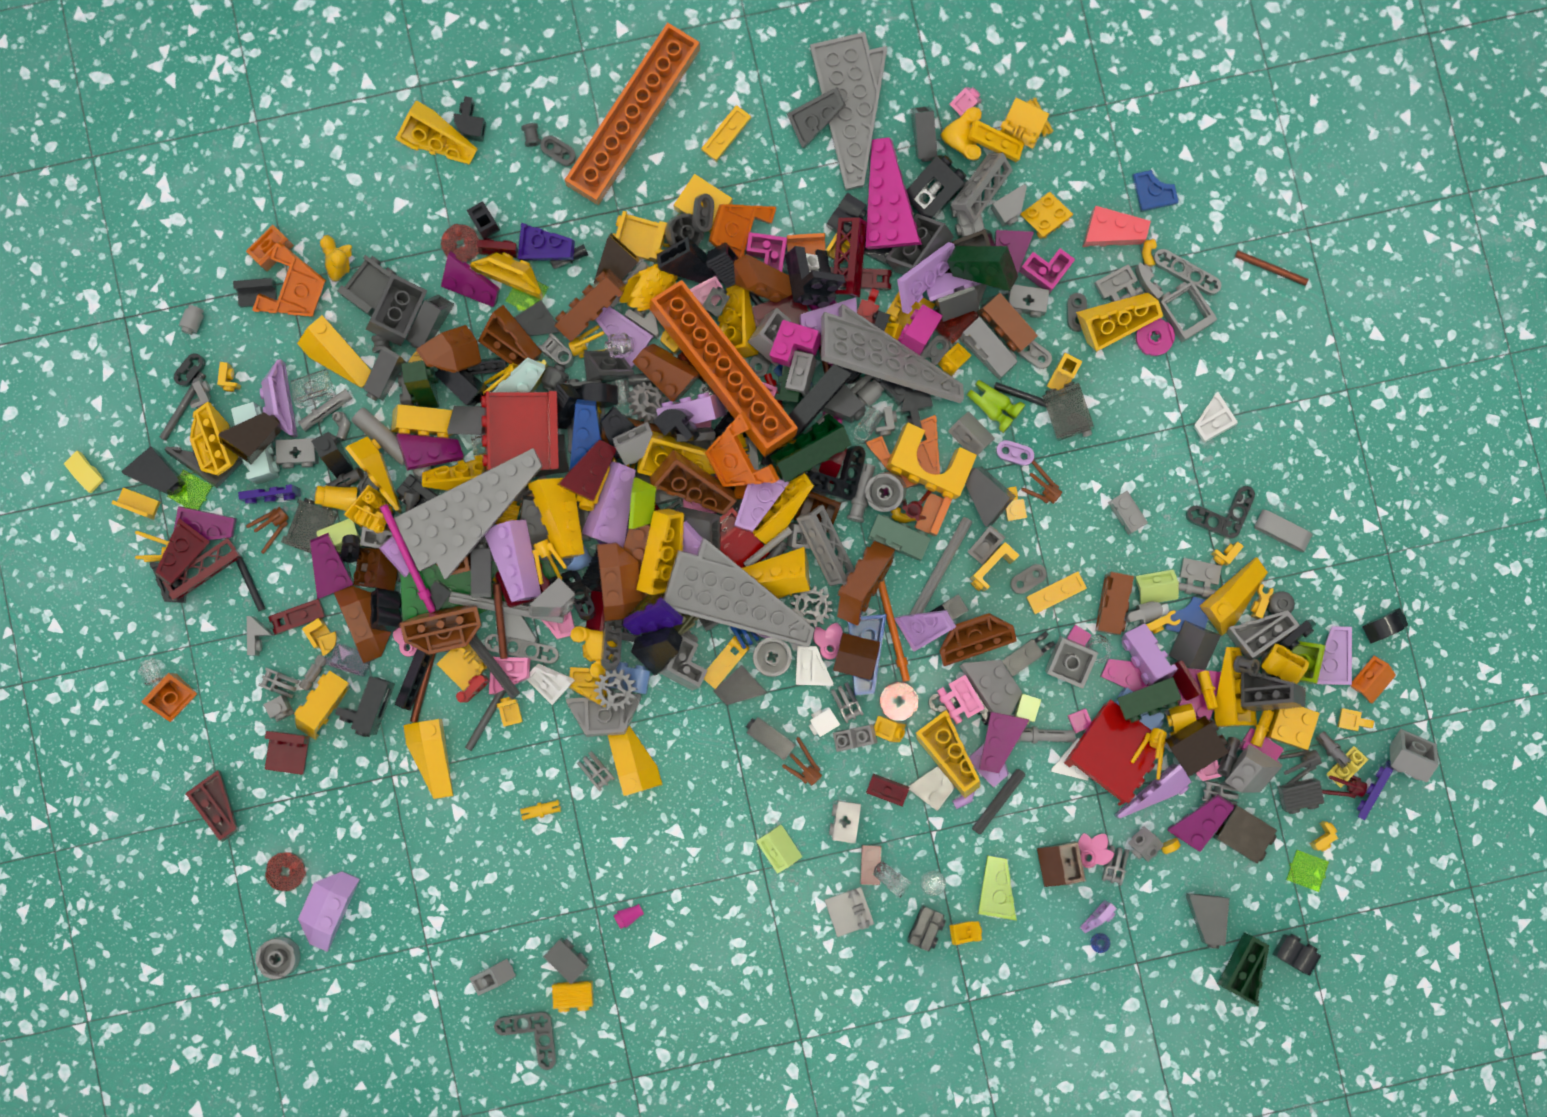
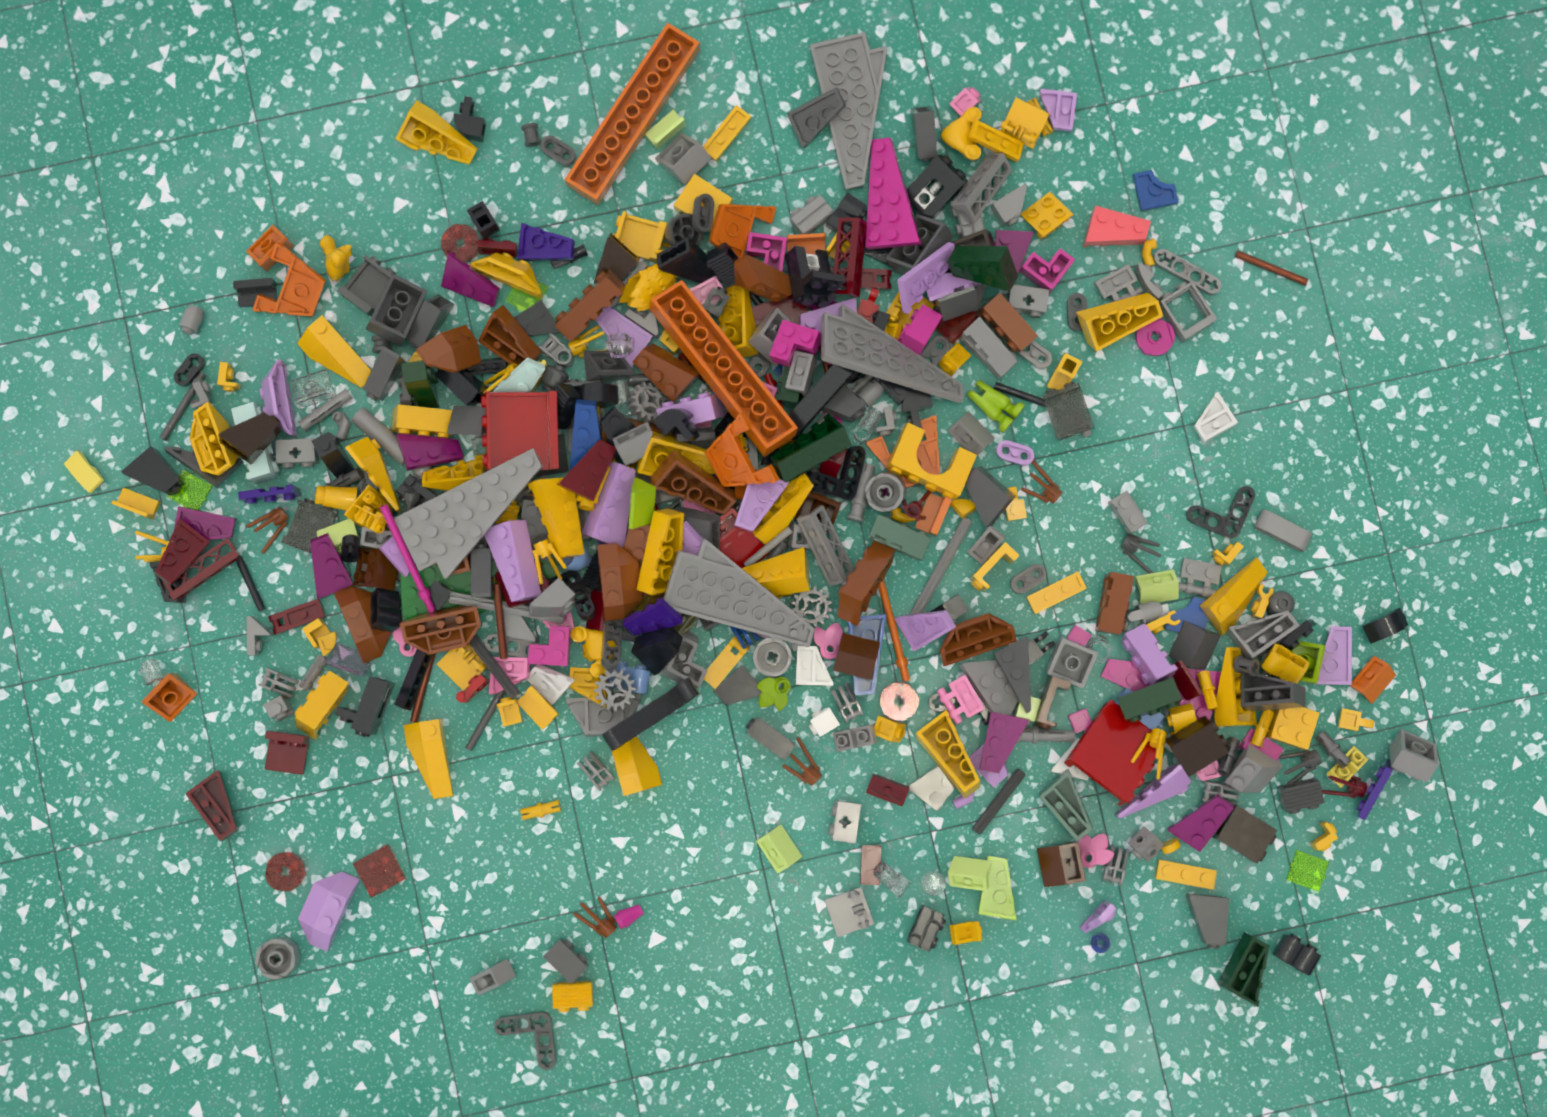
(379, 871): none -> clear red plate
(537, 707): none -> yellow panel
(556, 652): none -> dark pink brick
(604, 926): none -> dark orange plant
(650, 714): none -> black beam
(665, 129): none -> yellowish green panel
(683, 157): none -> light grey slope
(771, 694): none -> lime plate
(811, 215): none -> light grey brick
(963, 507): none -> yellow tile
(969, 873): none -> yellowish green panel
(1015, 666): none -> dark grey wing
(1049, 690): none -> panel
(1061, 108): none -> lavender wing
(1066, 804): none -> sand green wedge
(1132, 543): none -> dark grey plant
(1185, 874): none -> yellow plate

